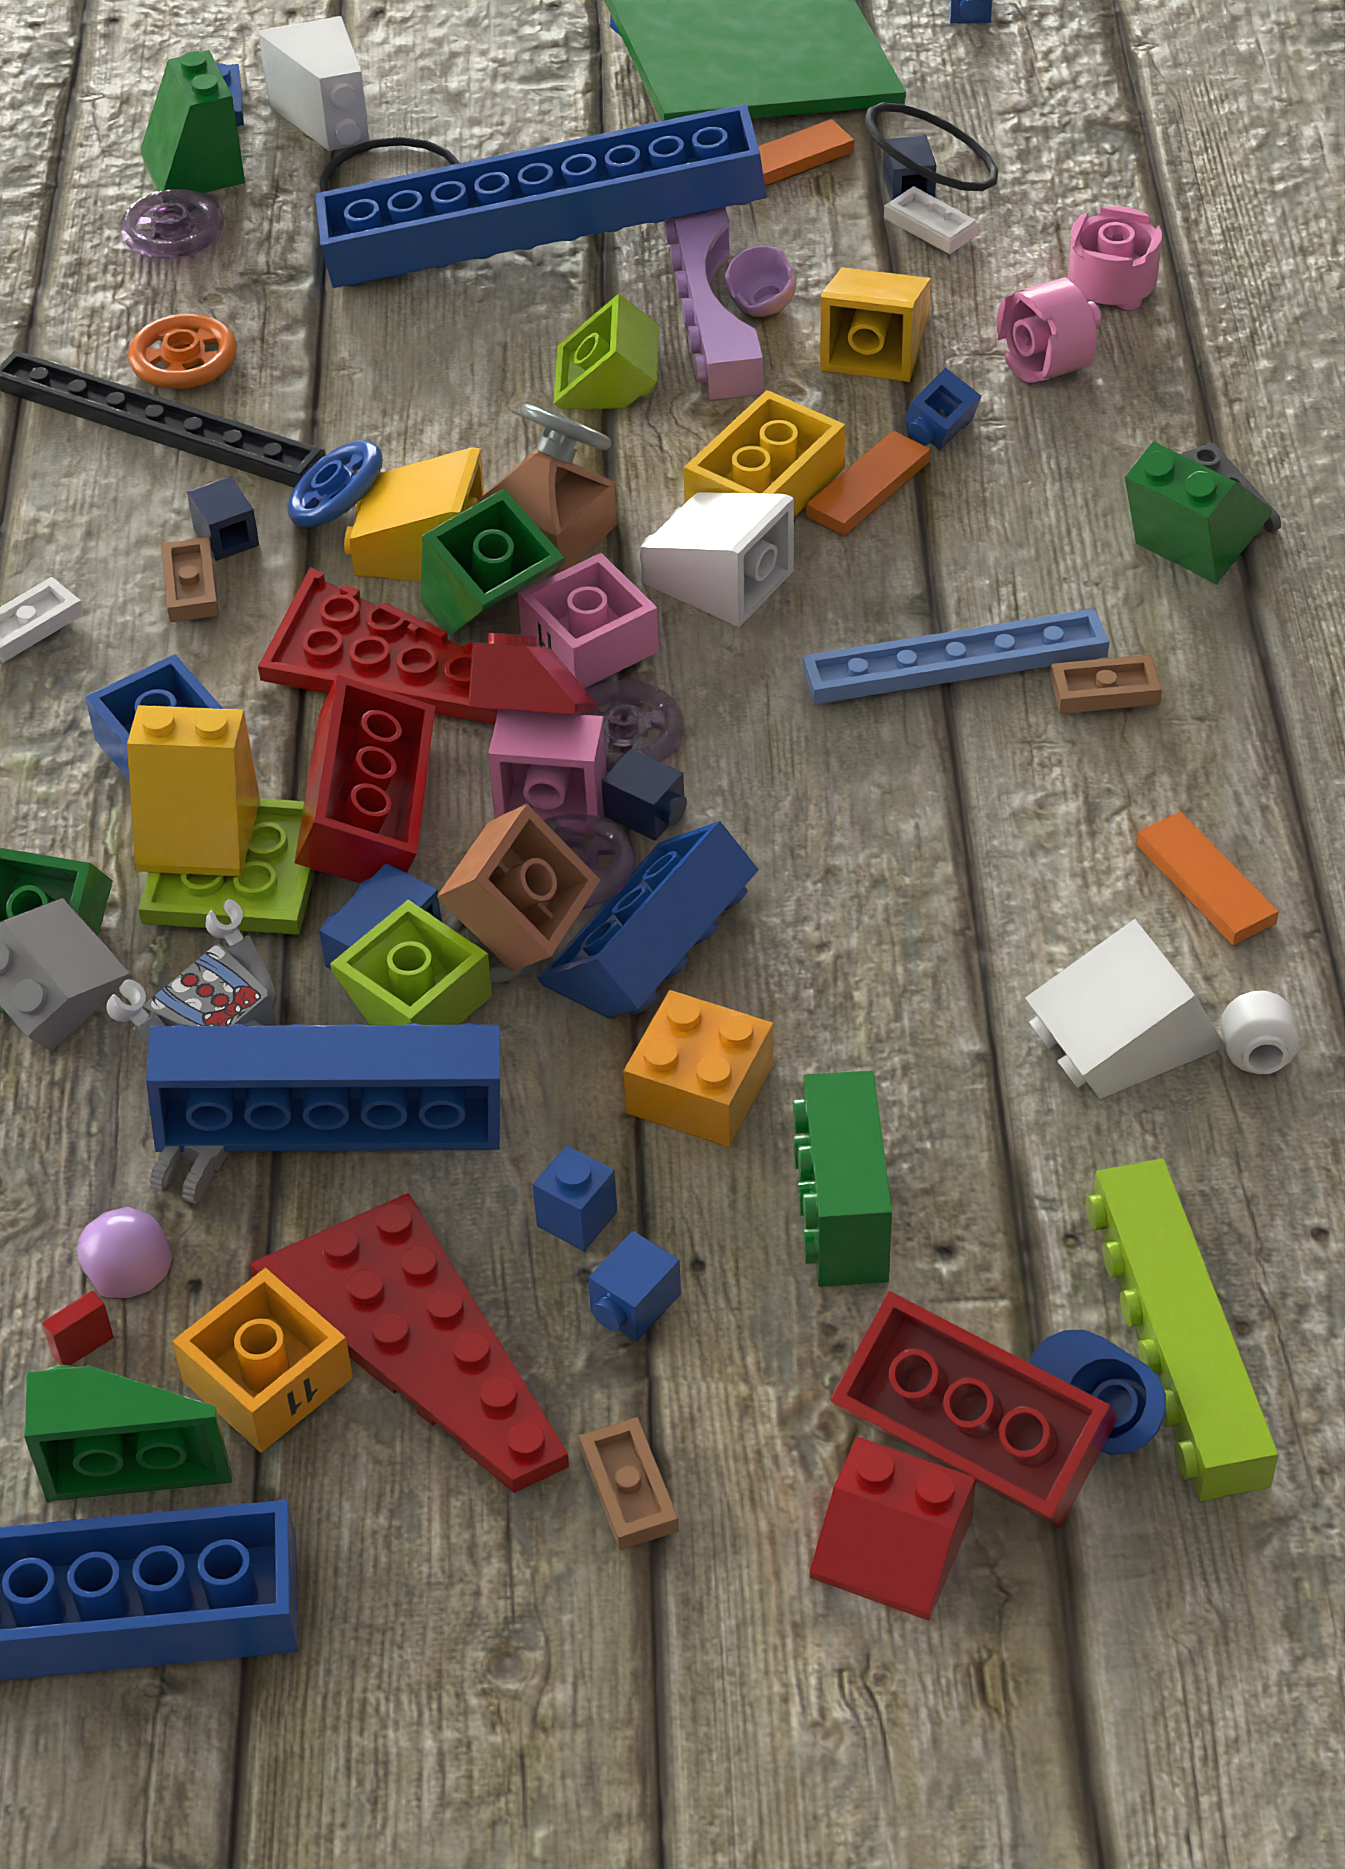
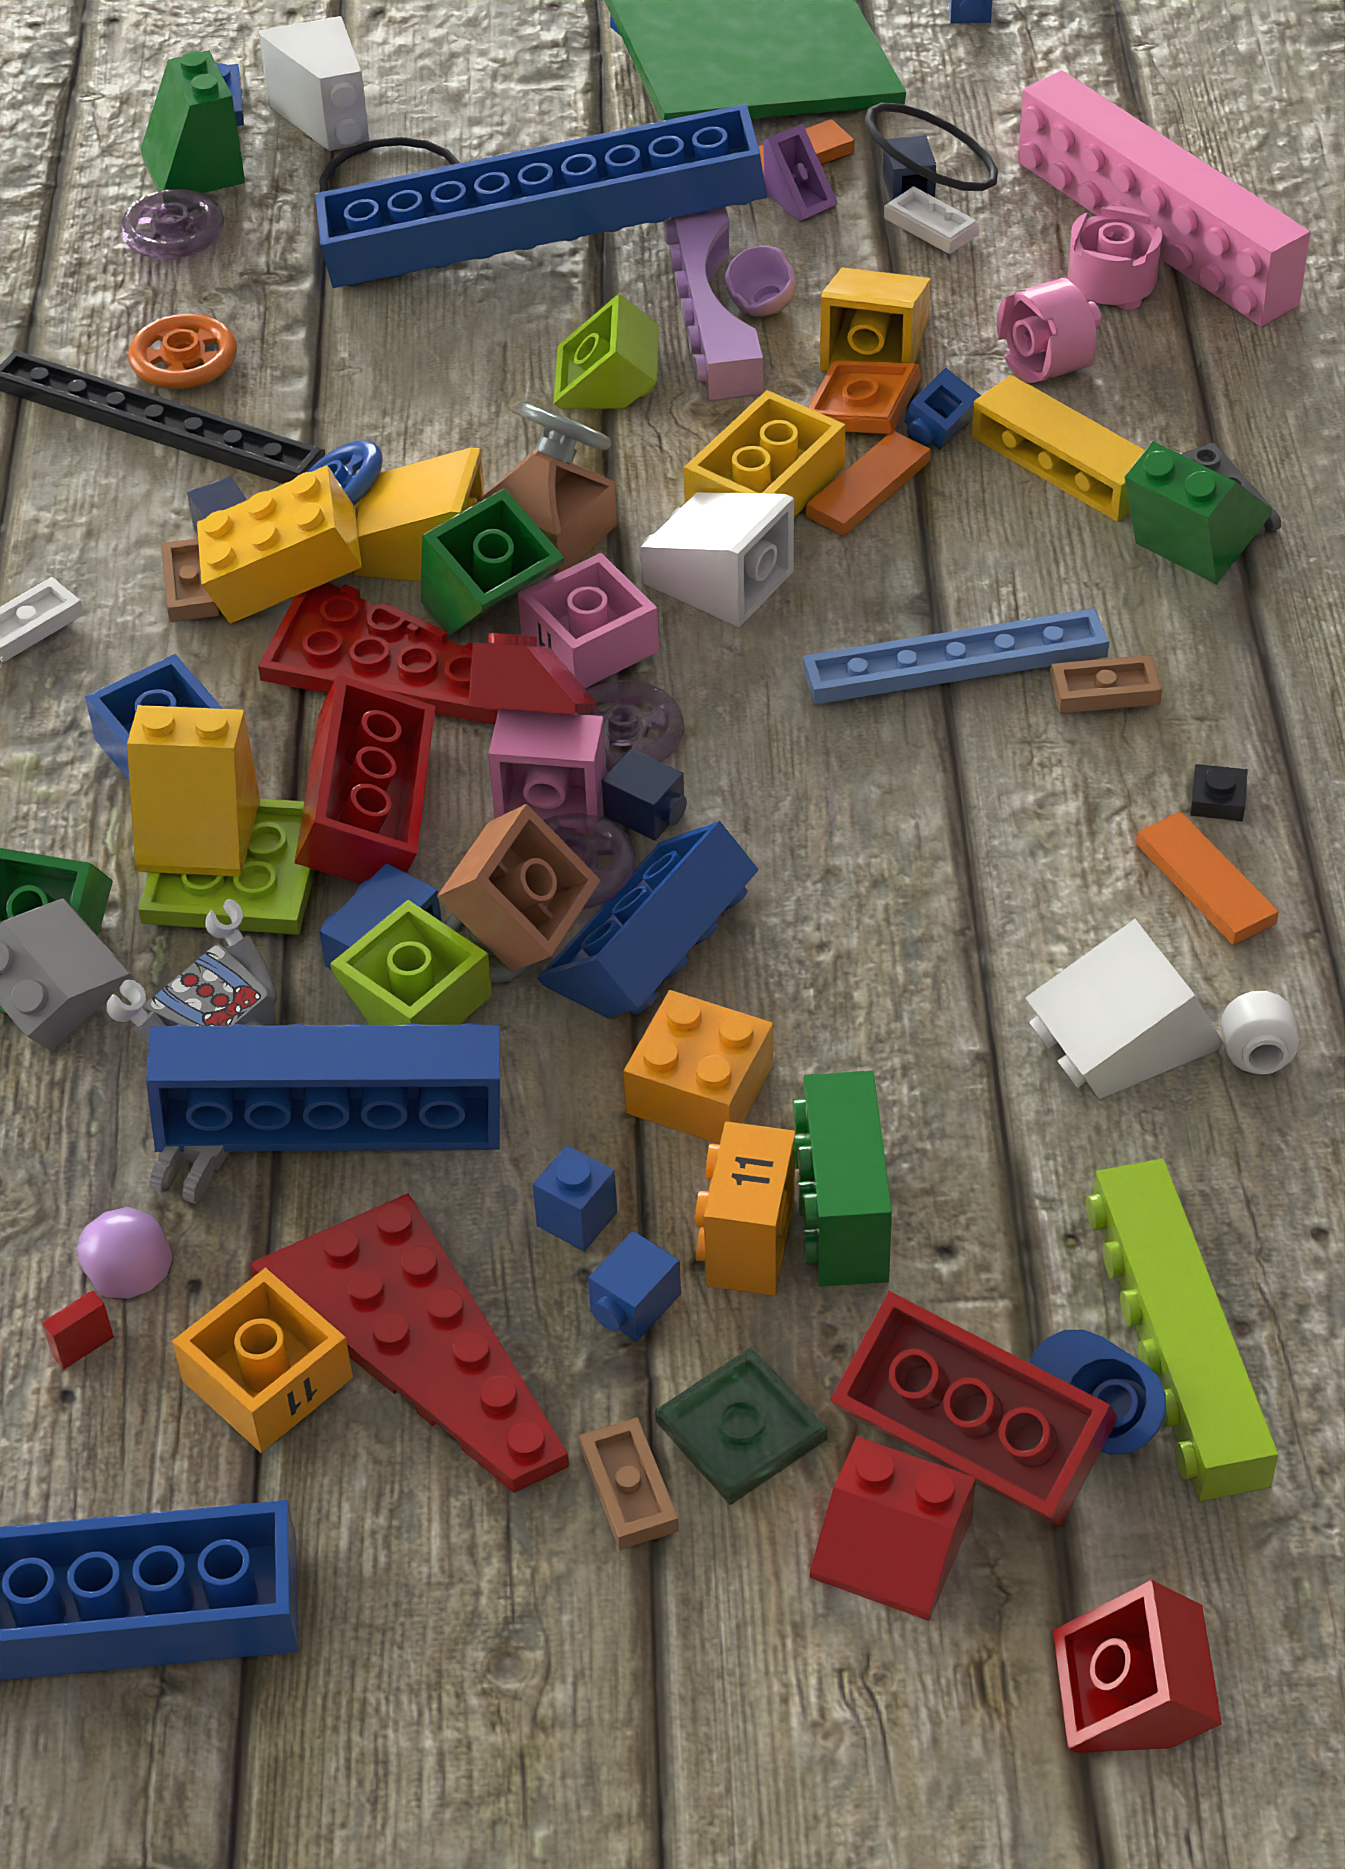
(118, 1435): green slope -> none
(278, 544): none -> yellow brick
(741, 1425): none -> clear green tile
(746, 1208): none -> light orange brick
(795, 174): none -> medium lavender slope
(866, 394): none -> orange tile
(1056, 444): none -> yellow brick
(1137, 1673): none -> red slope
(1207, 221): none -> bright pink brick
(1219, 792): none -> black plate

